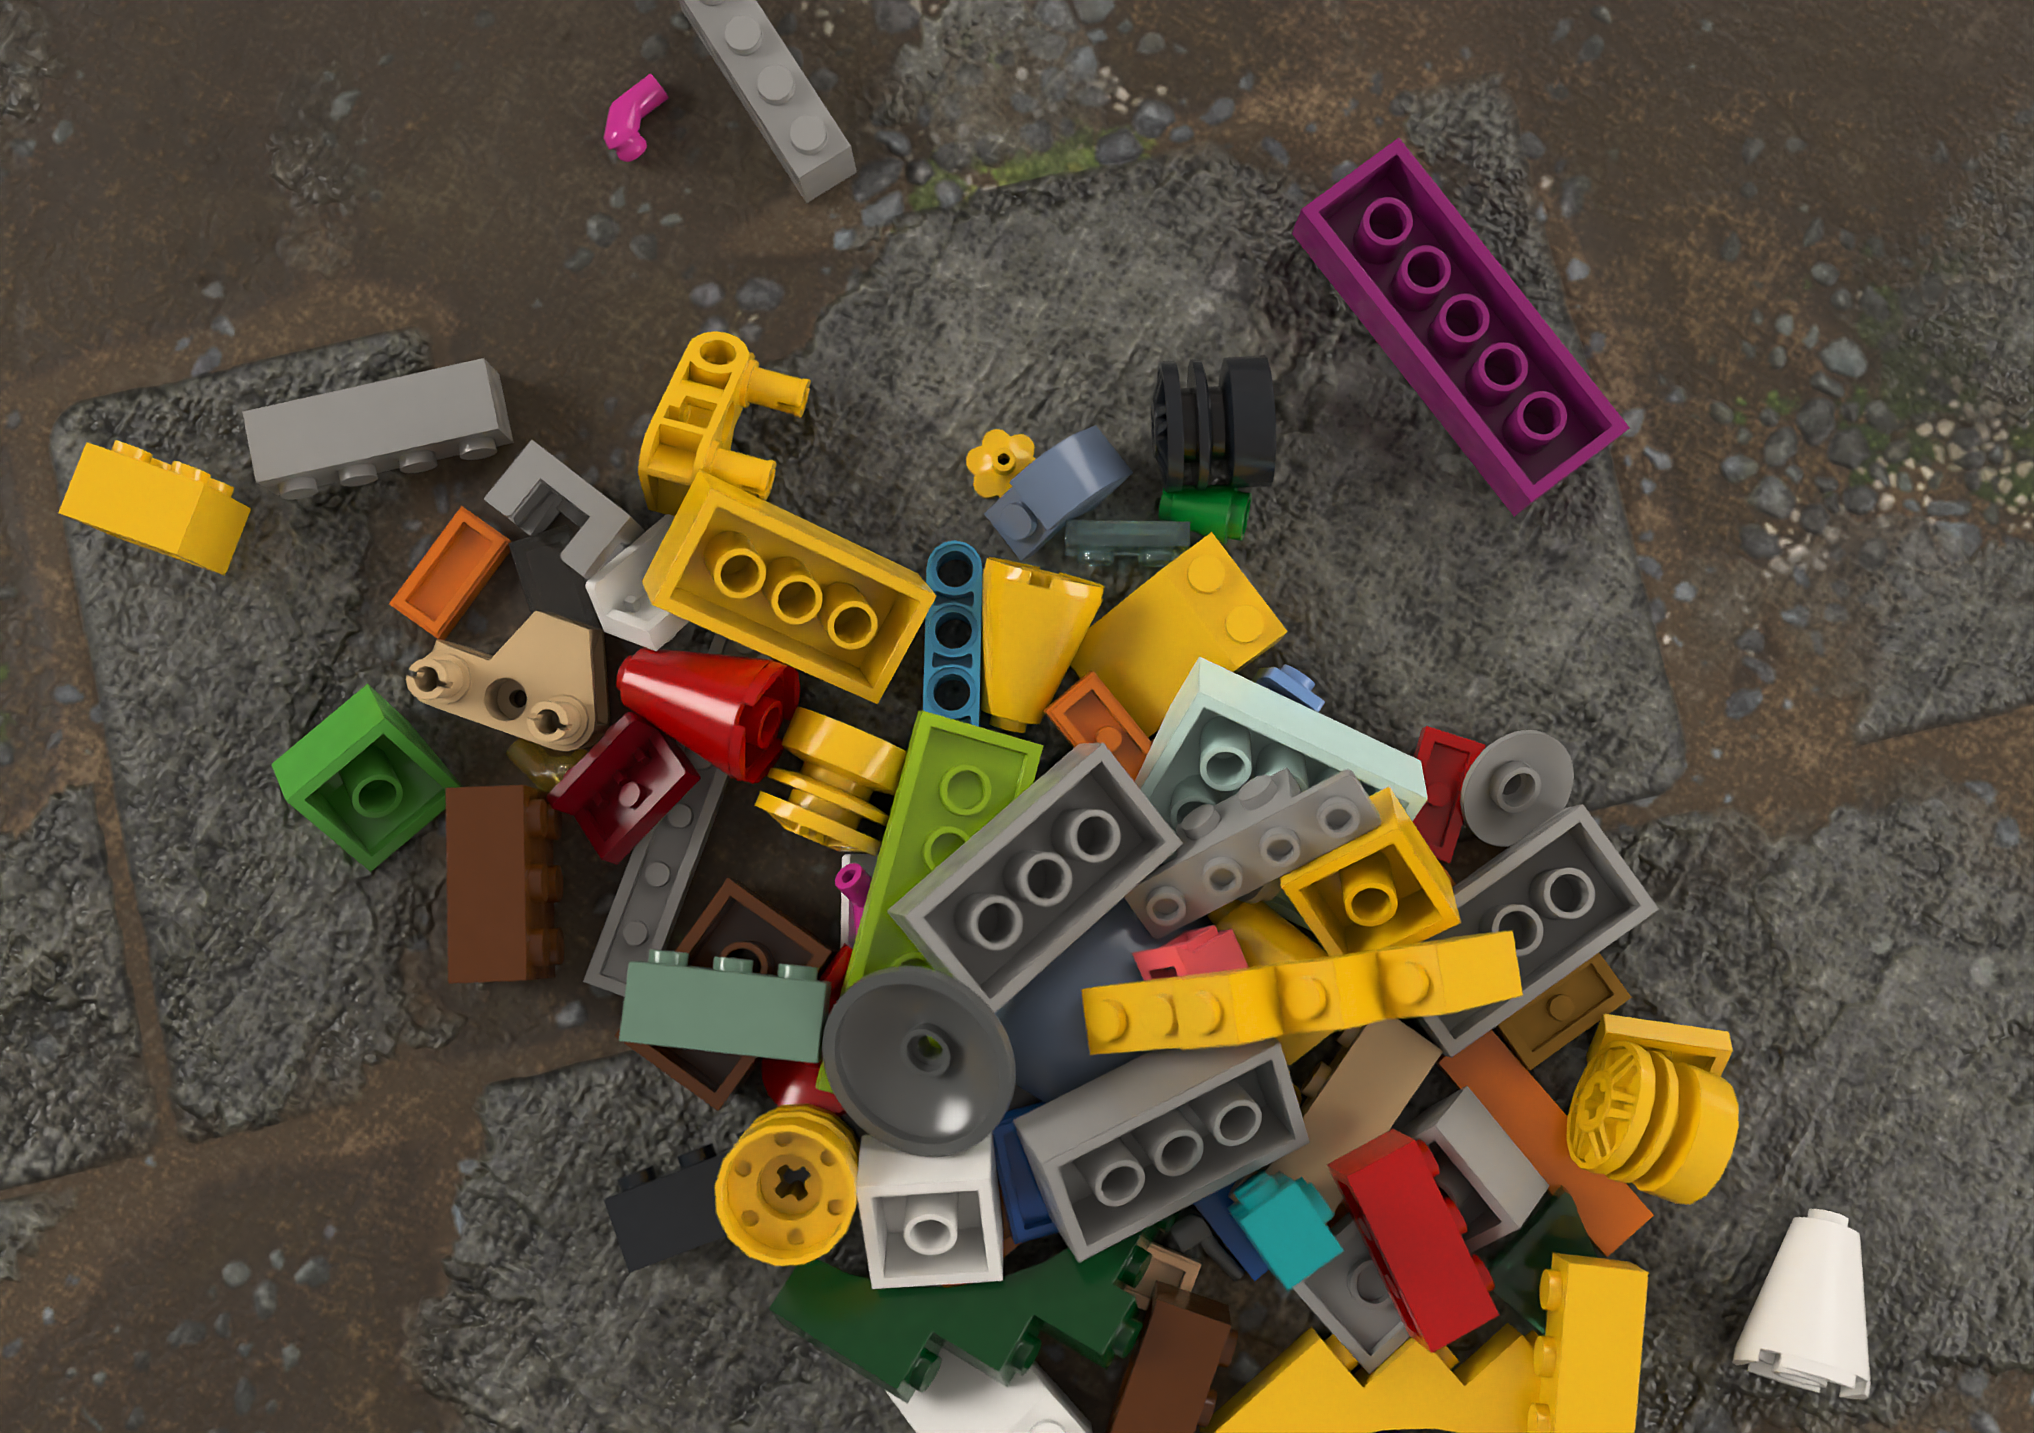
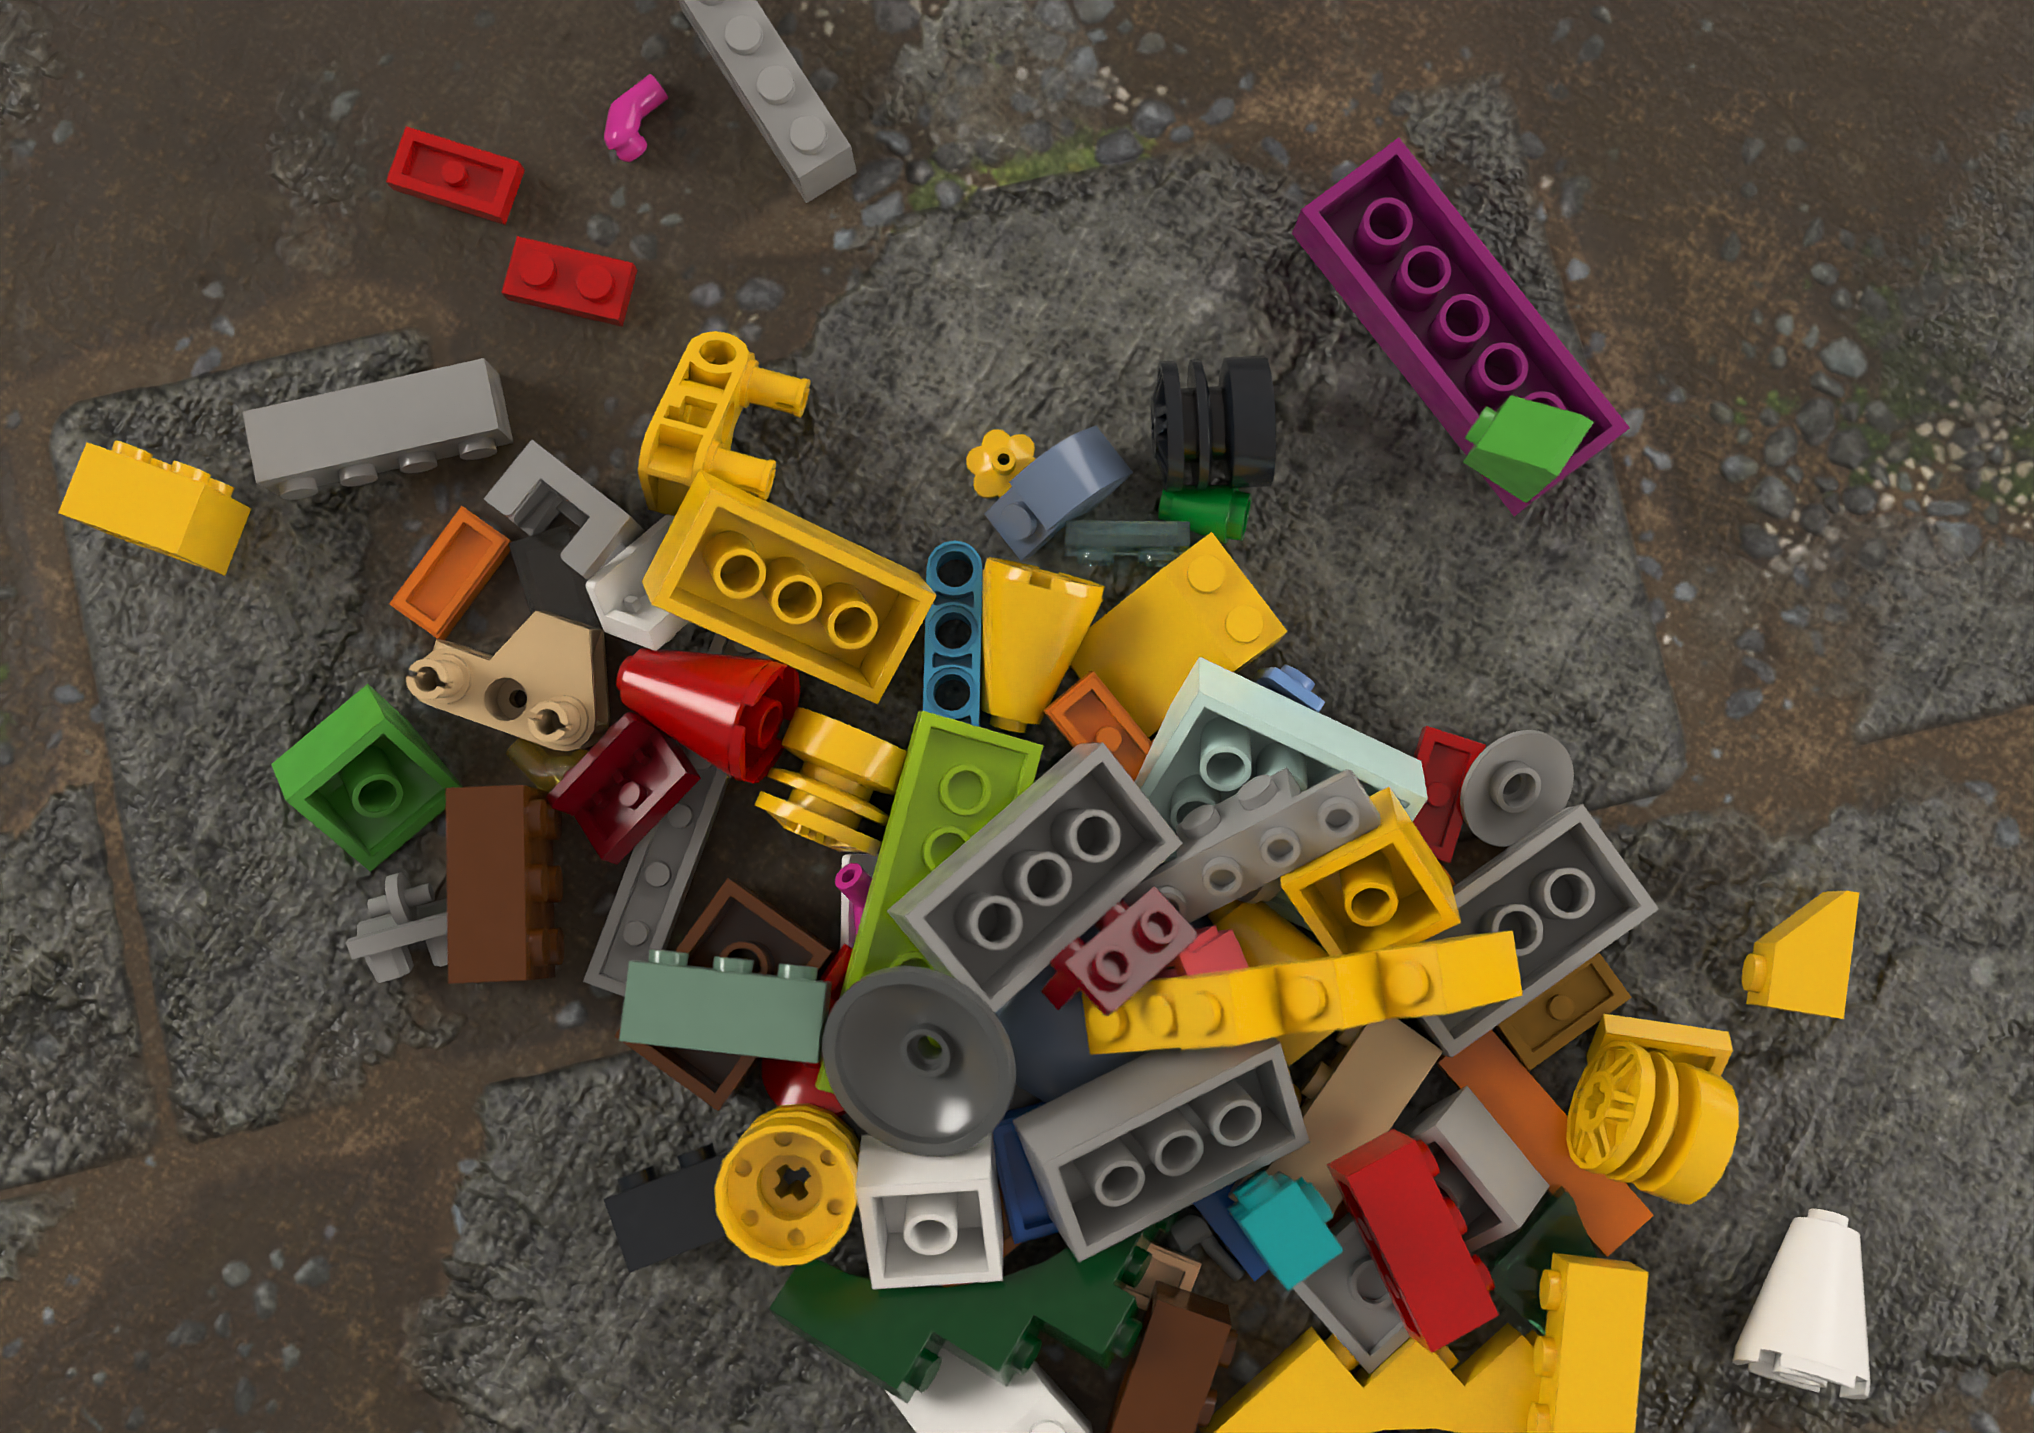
(386, 937): none -> light grey hips
(455, 175): none -> red plate
(569, 281): none -> red plate
(1123, 957): none -> bracket
(1524, 444): none -> bright green slope
(1805, 958): none -> yellow slope

